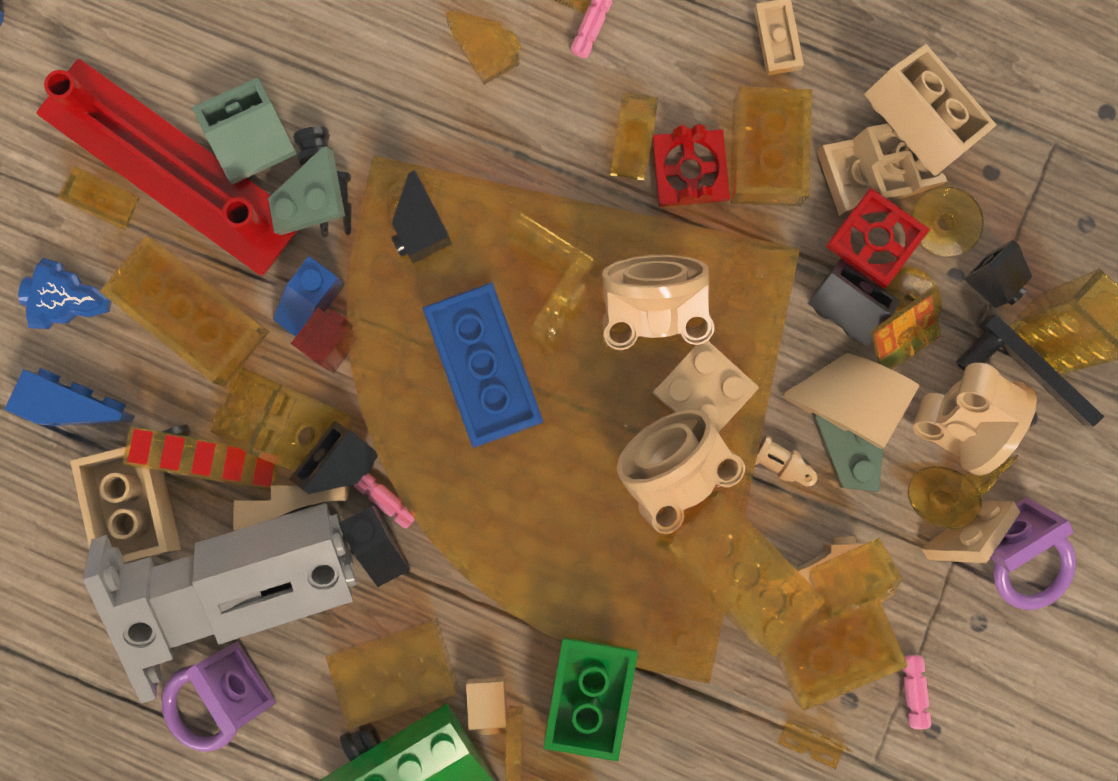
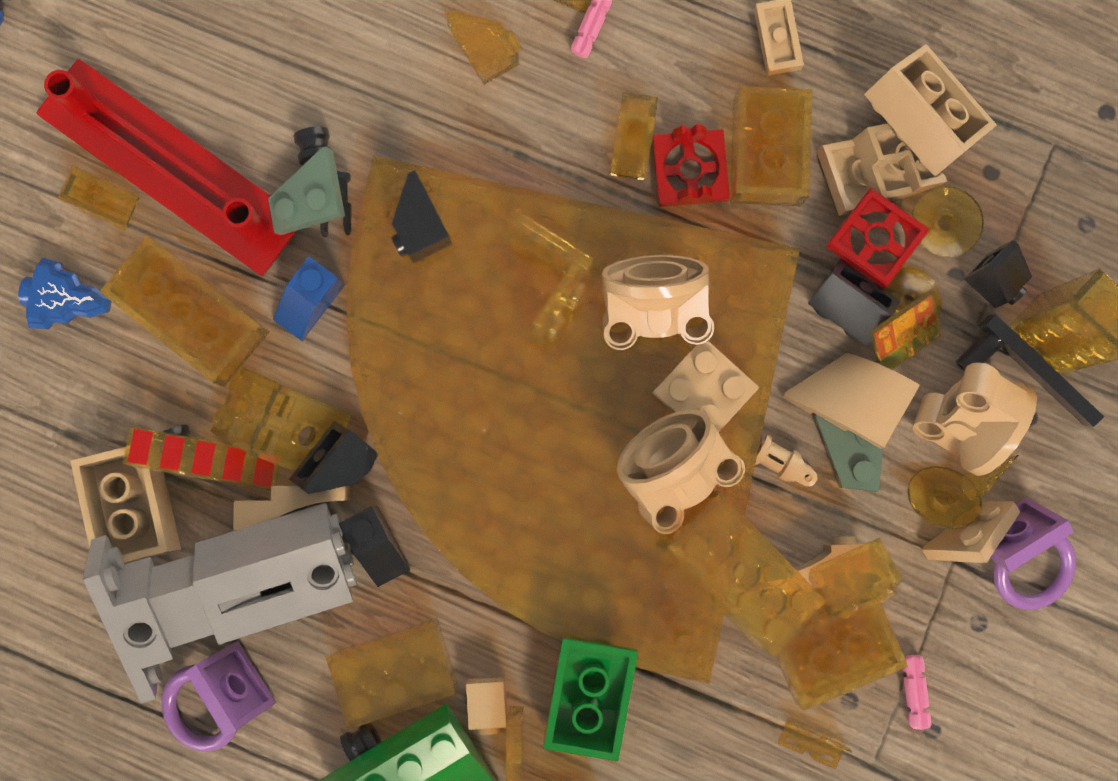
(50, 403): blue slope -> none
(244, 130): sand green slope -> none
(325, 339): clear red brick -> none
(385, 500): bright pink axle -> none
(482, 365): blue tile -> none

